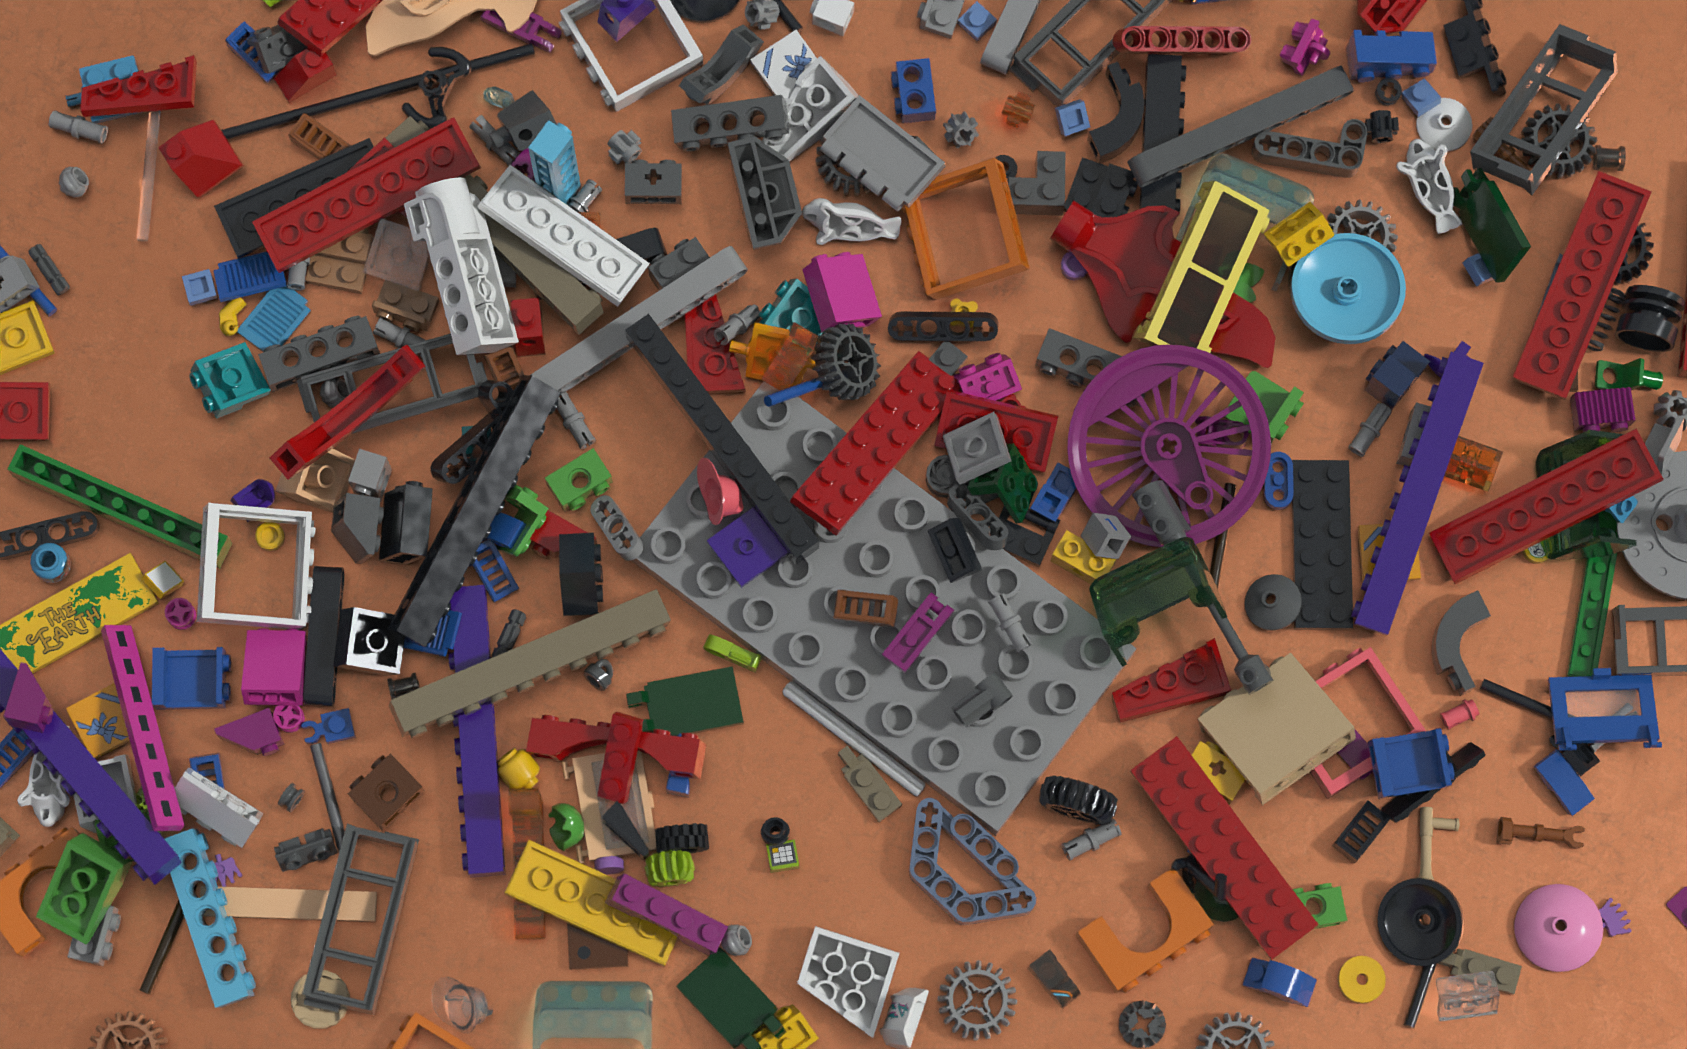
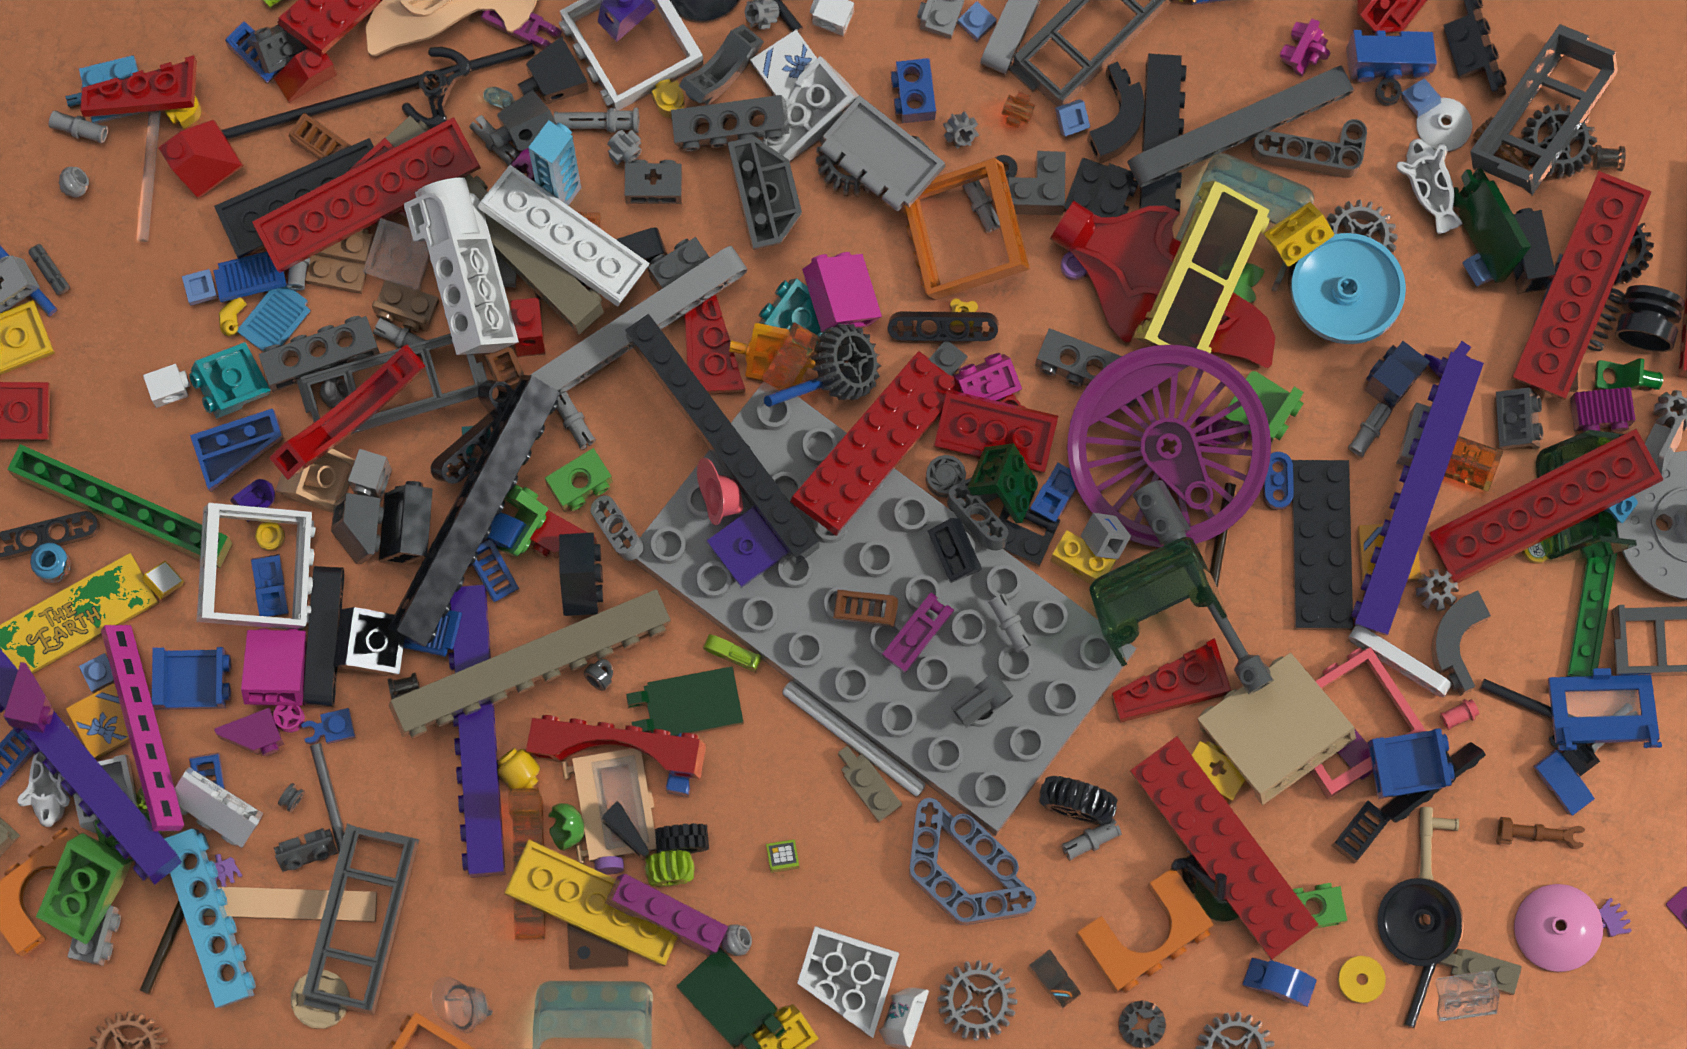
(97, 673): none -> medium blue plate
(167, 385): none -> white brick
(178, 608): dark pink wheel -> none
(185, 116): none -> yellow plate
(234, 445): none -> blue wedge
(270, 585): none -> blue slope
(386, 773): reddish brown brick -> none
(510, 632): dark grey axle -> none
(554, 74): none -> black torso
(585, 196): light grey pin -> none
(612, 117): none -> light grey pin
(620, 757): red plate -> none
(668, 97): none -> yellow plate
(737, 324): light grey axle -> none
(775, 824): black plate -> none
(848, 222): white animal -> none
(976, 448): light grey plate -> none
(982, 205): none -> light grey pin
(1169, 40): red beam -> none
(1282, 611): dark grey dish -> none
(1382, 126): black gear -> none
(1400, 661): none -> white beam
(1436, 598): none -> light grey piece
(1519, 418): none -> dark grey bracket
(1536, 267): none -> black window

